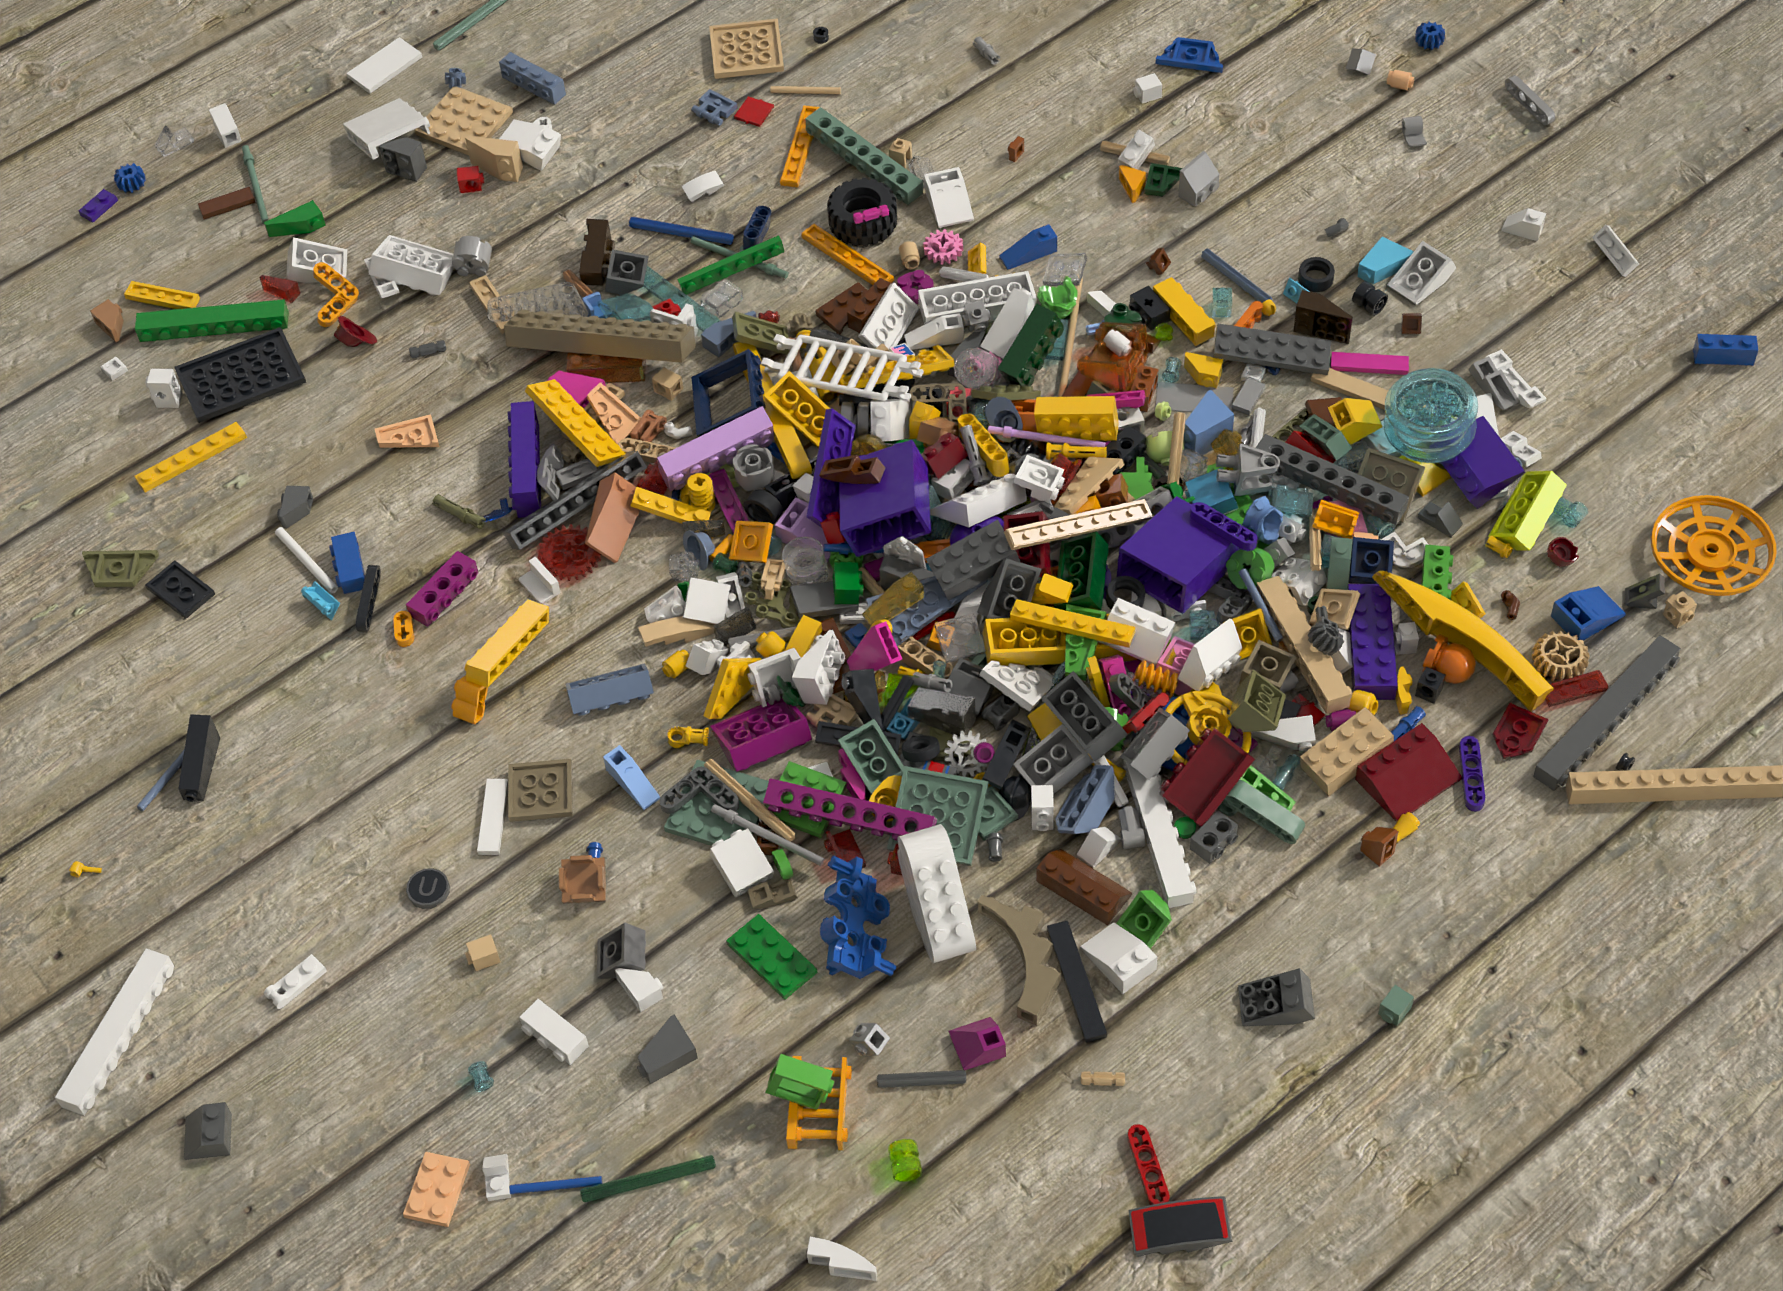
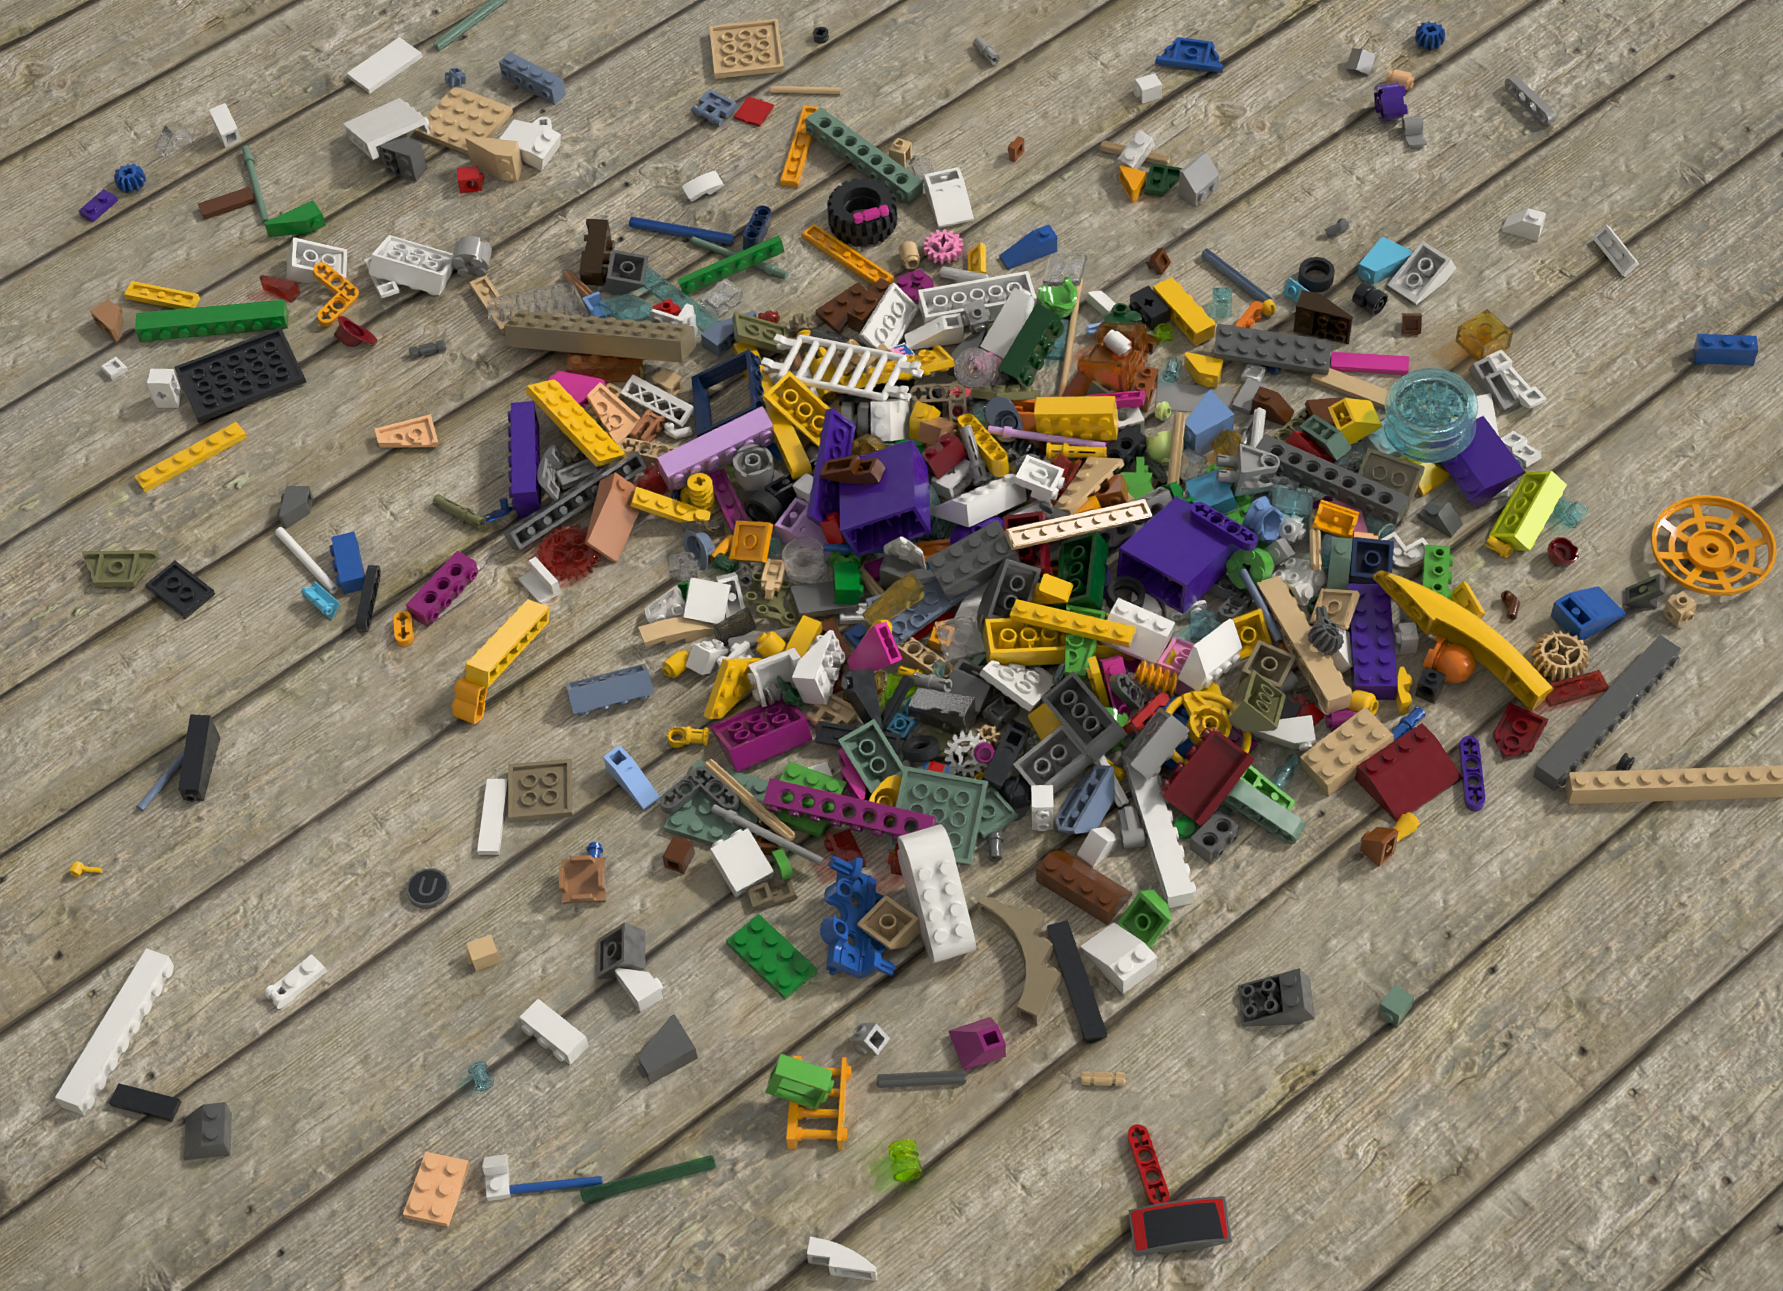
(145, 1102): none -> black tile
(659, 396): none -> white fence
(678, 854): none -> reddish brown brick
(890, 924): none -> tan slope
(989, 733): none -> tan gear
(1275, 406): none -> reddish brown slope
(1390, 101): none -> dark purple brick
(1483, 335): none -> clear yellow brick

